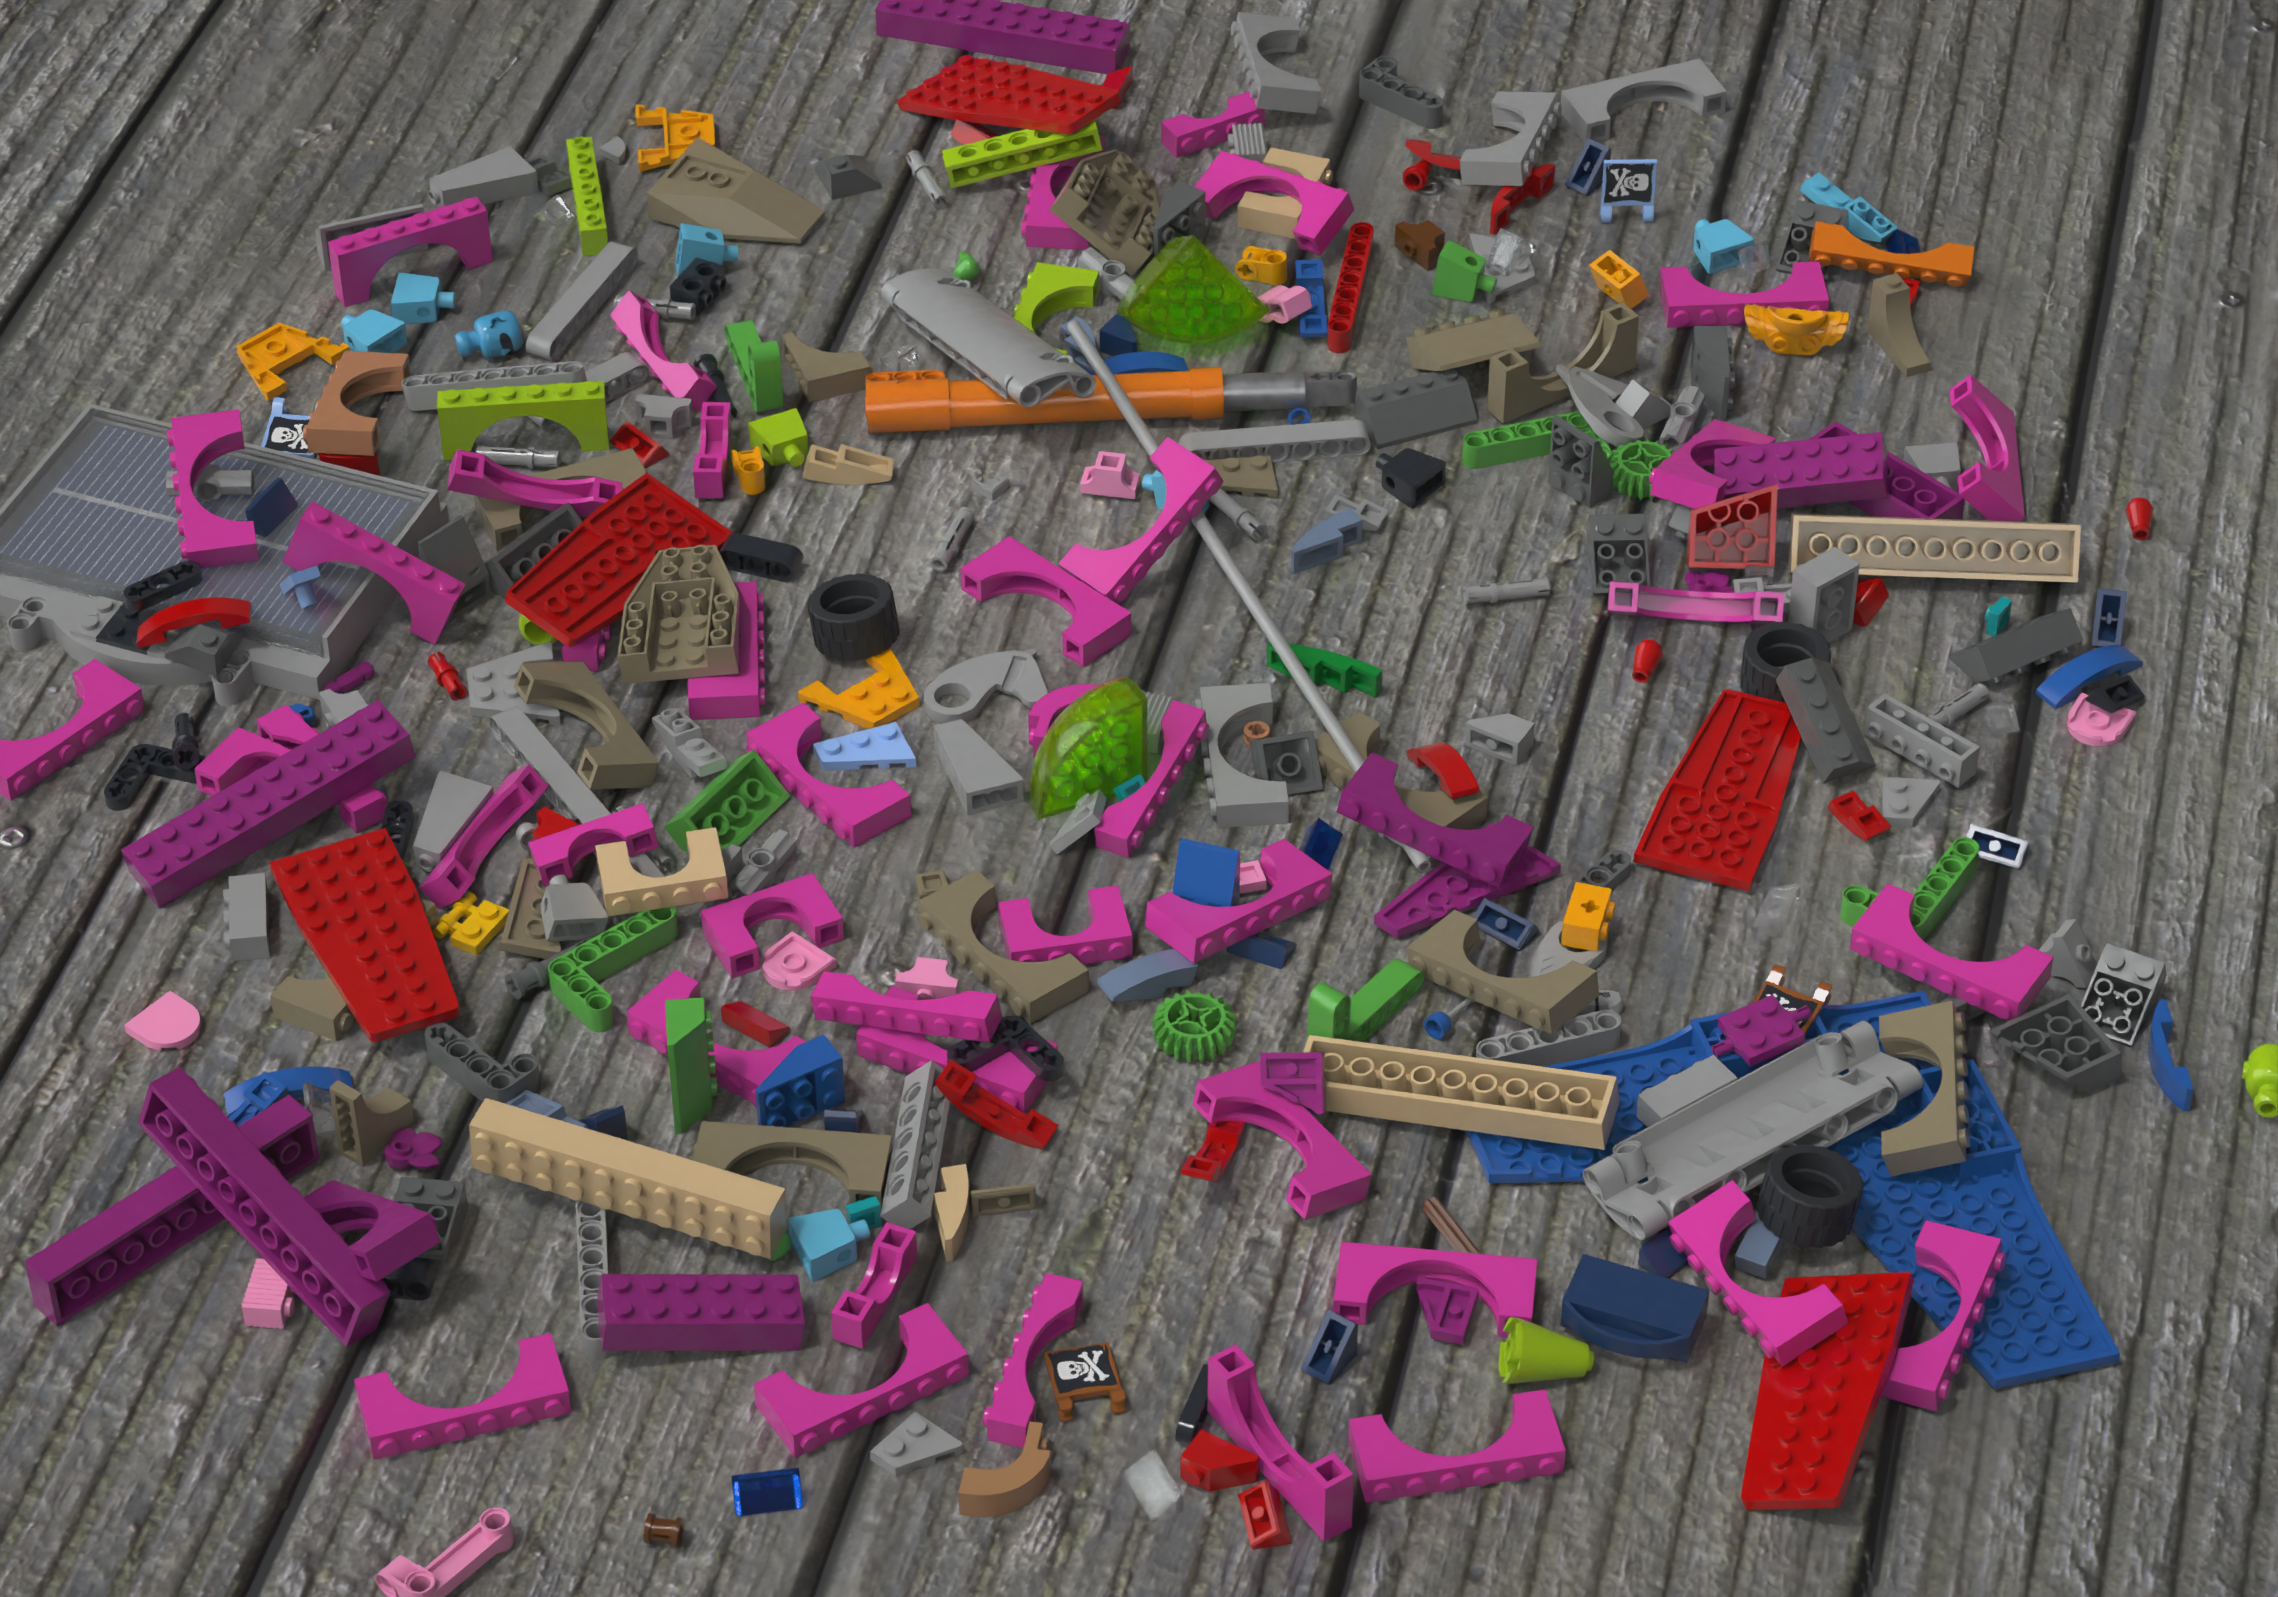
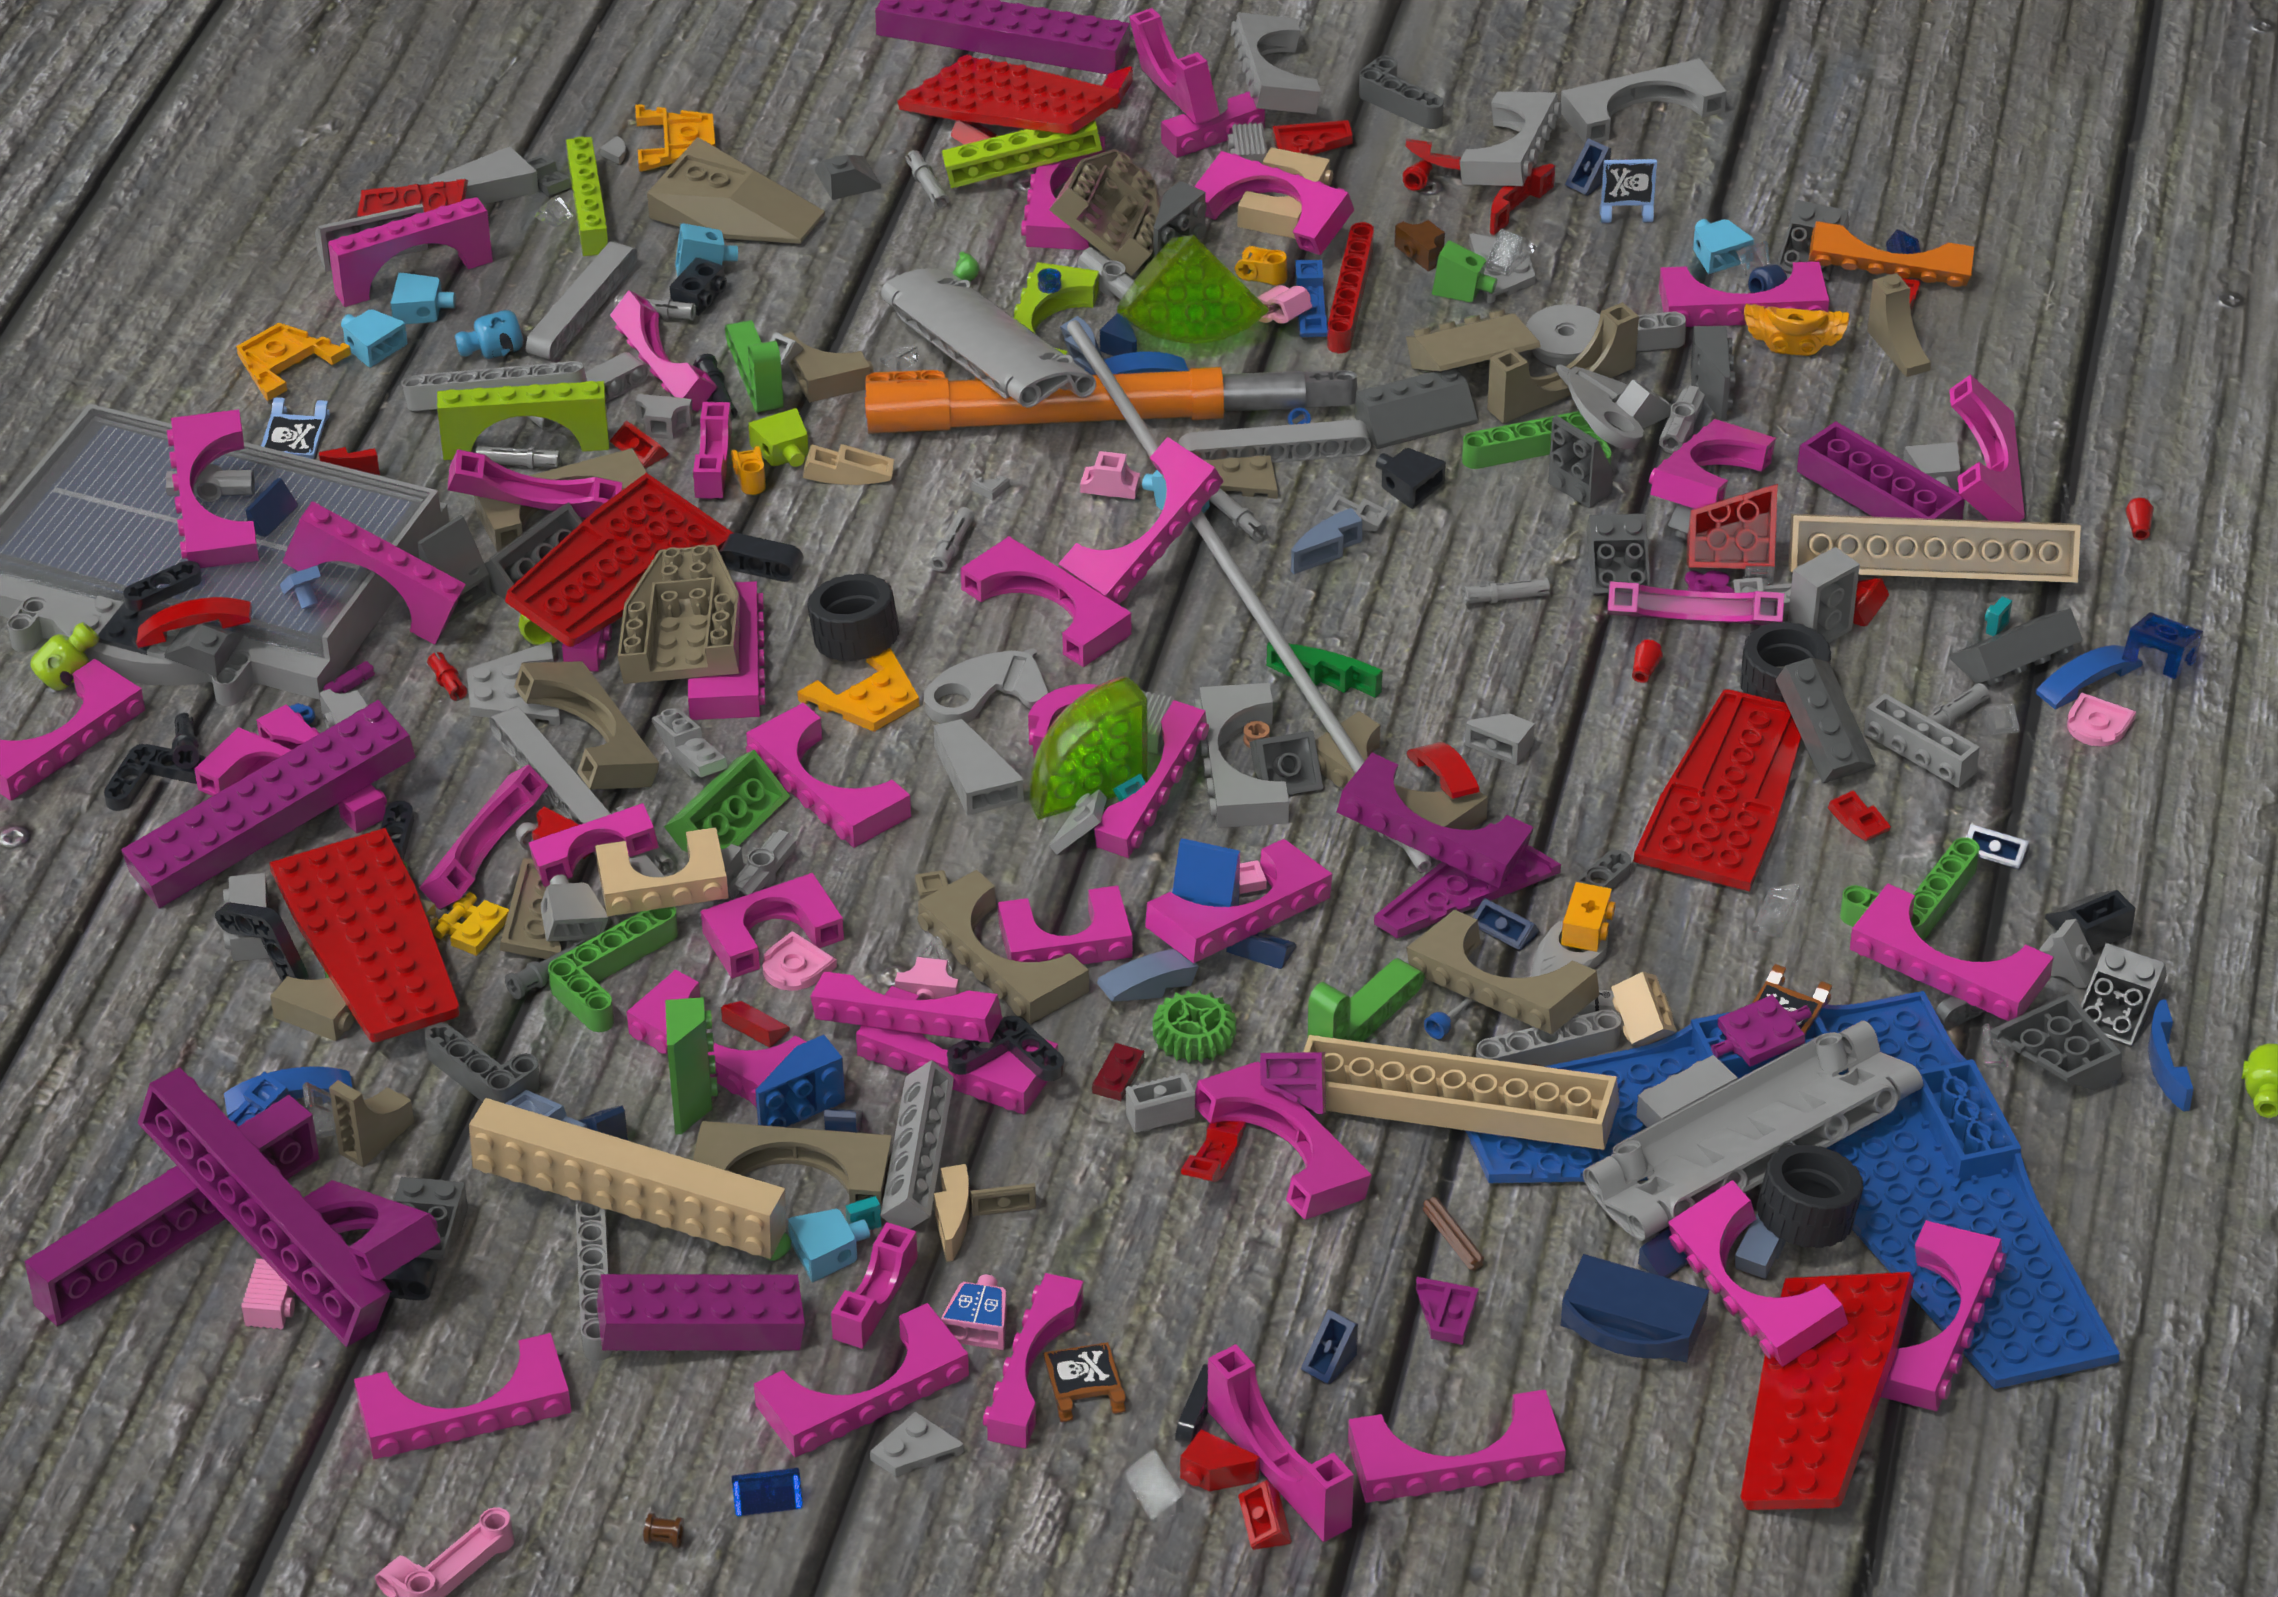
(63, 656): none -> lime piece
(166, 1023): bright pink tile -> none
(270, 928): none -> black beam
(356, 376): nougat arch -> none
(412, 1149): magenta plate -> none
(429, 195): none -> red wing
(448, 813): light grey slope -> none
(787, 347): none -> light grey slope
(872, 746): light blue wing -> none
(978, 1313): none -> torso
(991, 1111): red slope -> none
(1011, 1487): medium nougat arch -> none
(1049, 280): none -> bush
(1118, 1072): none -> dark red plate
(1160, 1102): none -> light grey brick
(1183, 79): none -> dark pink arch
(1312, 137): none -> red wing
(1321, 842): clear blue slope -> none
(1372, 1271): dark pink arch -> none
(1540, 1354): lime cone -> none
(1568, 329): none -> light grey beam
(1618, 279): light orange brick -> none
(1634, 465): bright green gear -> none
(1643, 1009): none -> tan brick
(1766, 278): none -> dark blue head
(1809, 469): magenta brick -> none
(1864, 219): medium azure slope -> none
(1905, 799): light grey wing -> none
(1939, 1132): dark tan arch -> none
(2101, 916): none -> black slope
(2108, 617): dark blue slope -> none
(2116, 695): black slope -> none
(2165, 635): none -> clear blue panel

